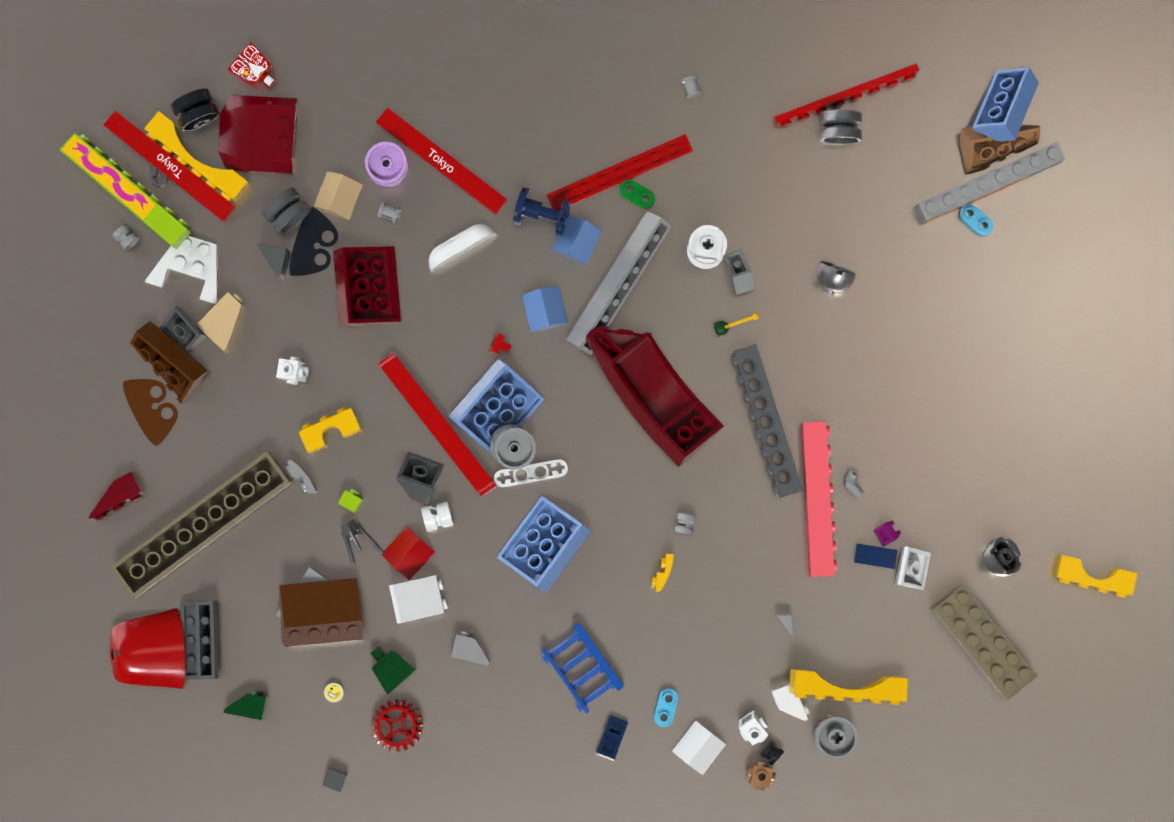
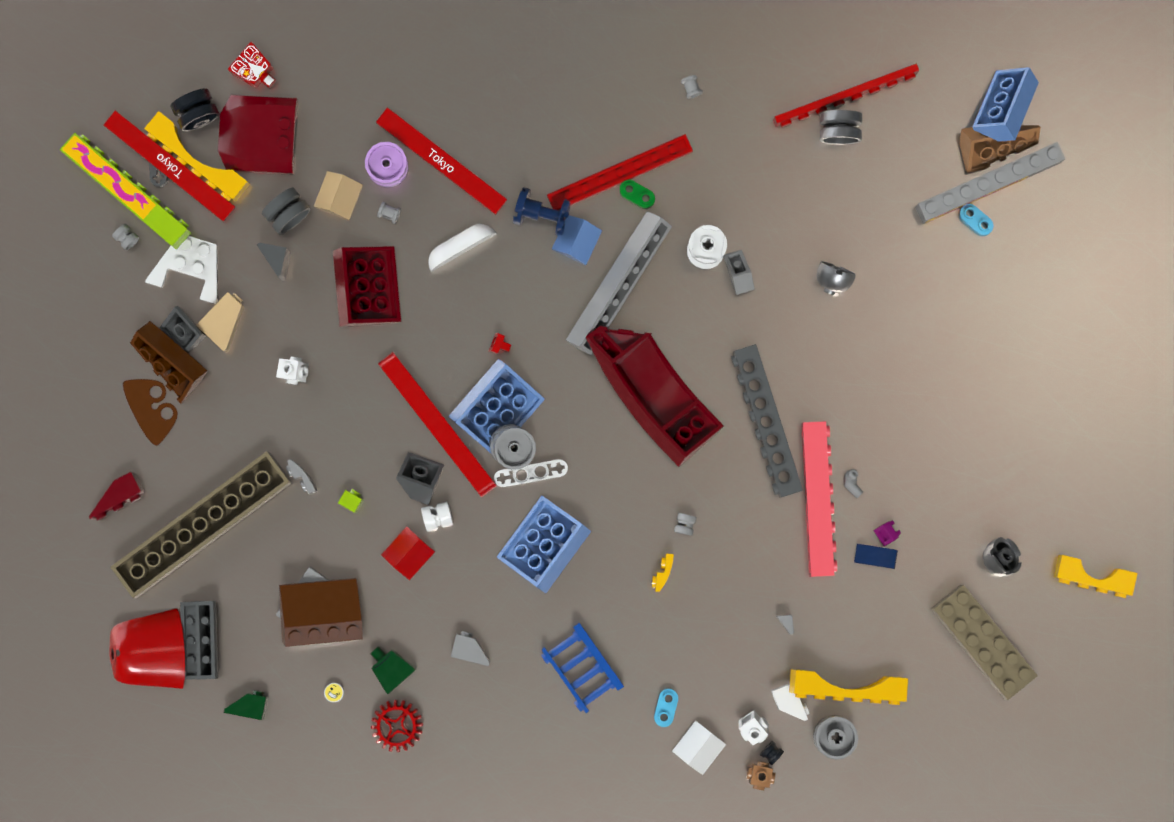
(303, 251): black piece -> none
(314, 434): yellow arch -> none
(334, 779): dark grey slope -> none
(350, 531): flat silver plant -> none
(418, 599): white slope -> none
(544, 308): medium blue slope -> none
(612, 738): dark blue slope -> none
(722, 327): hinge -> none
(912, 568): white slope -> none

